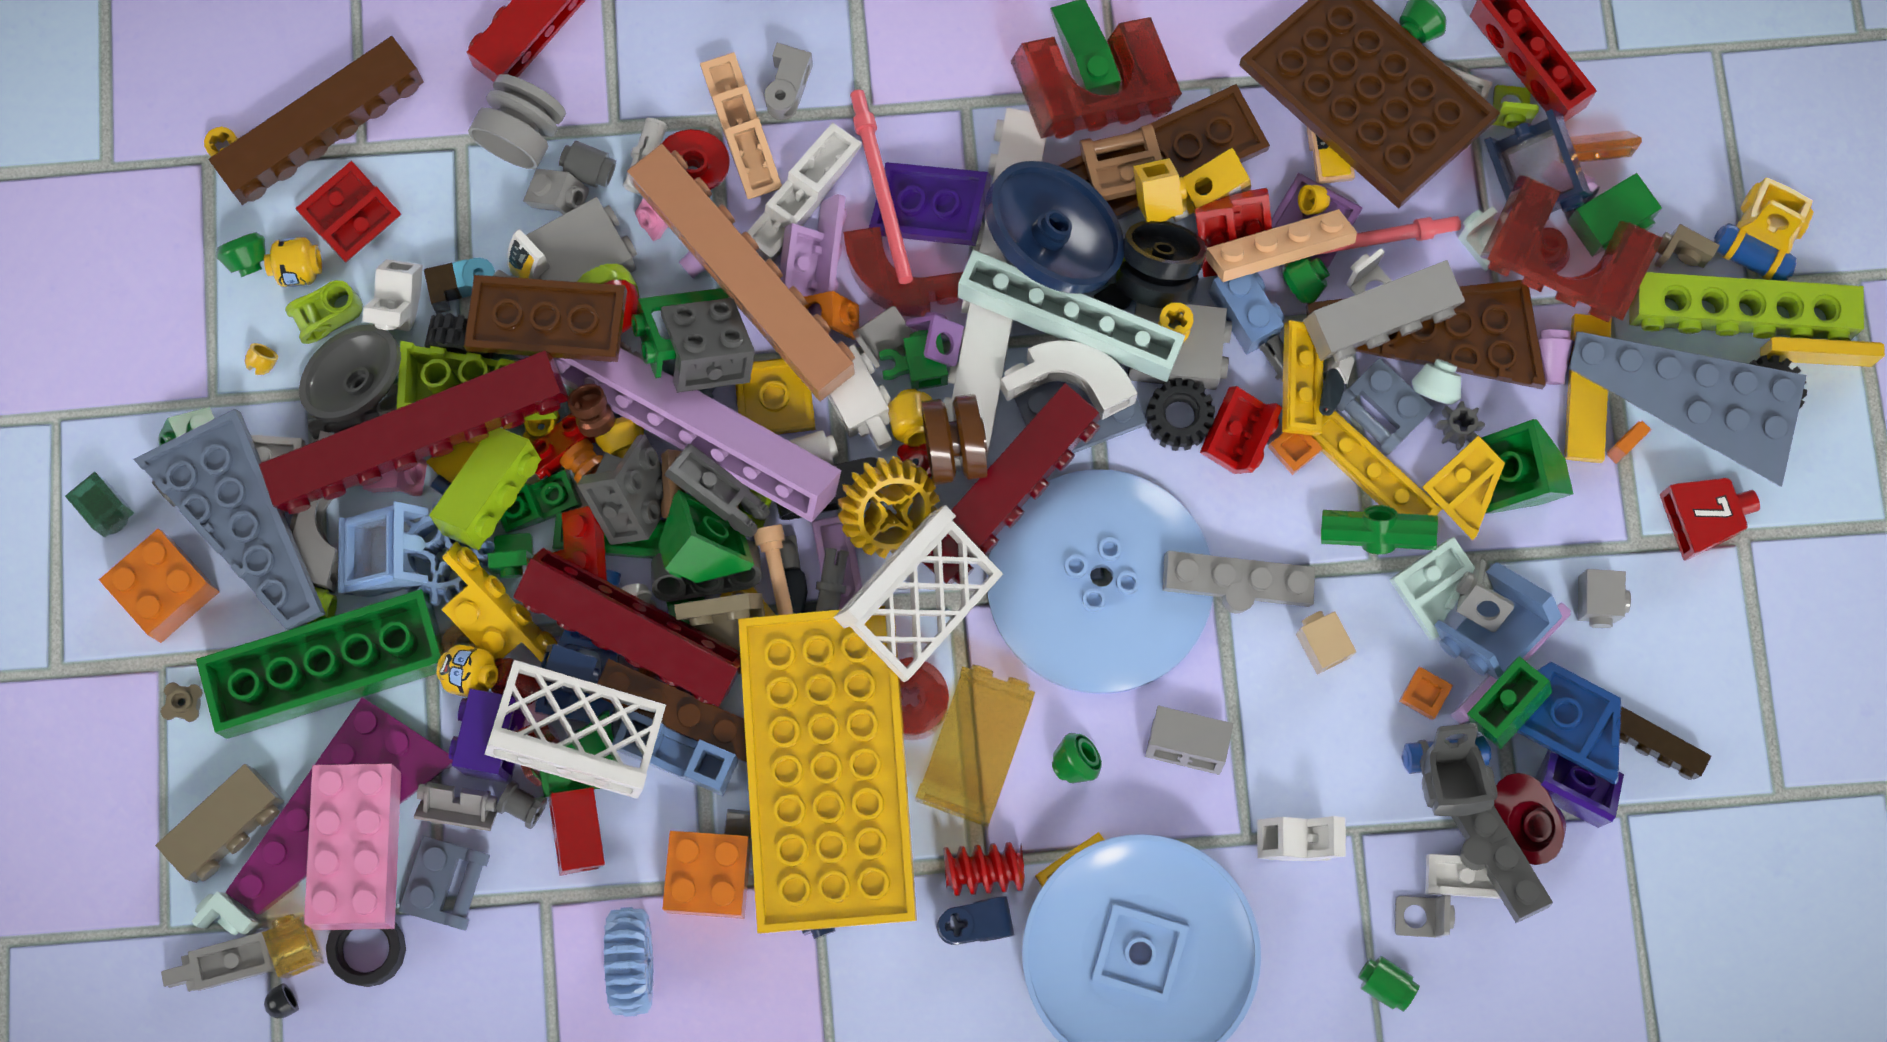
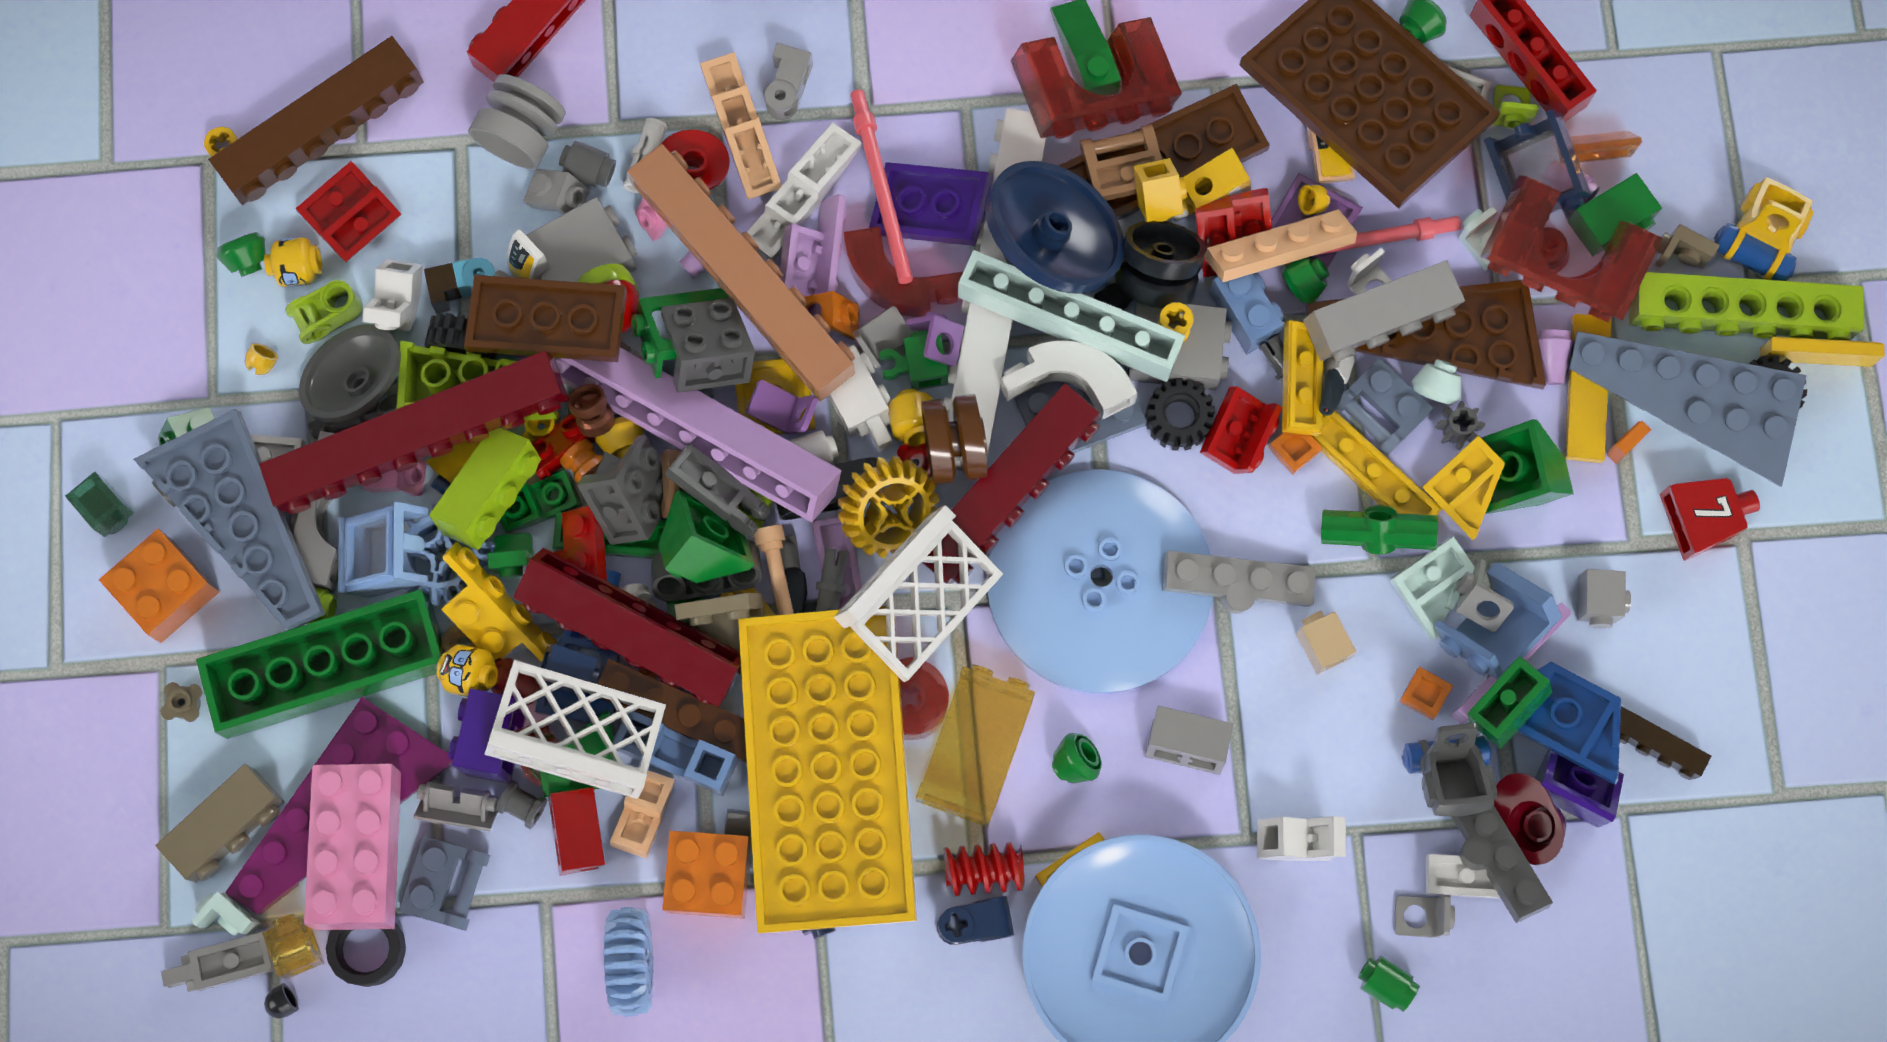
(643, 816): none -> light nougat slope
(781, 408): none -> medium lavender bracket

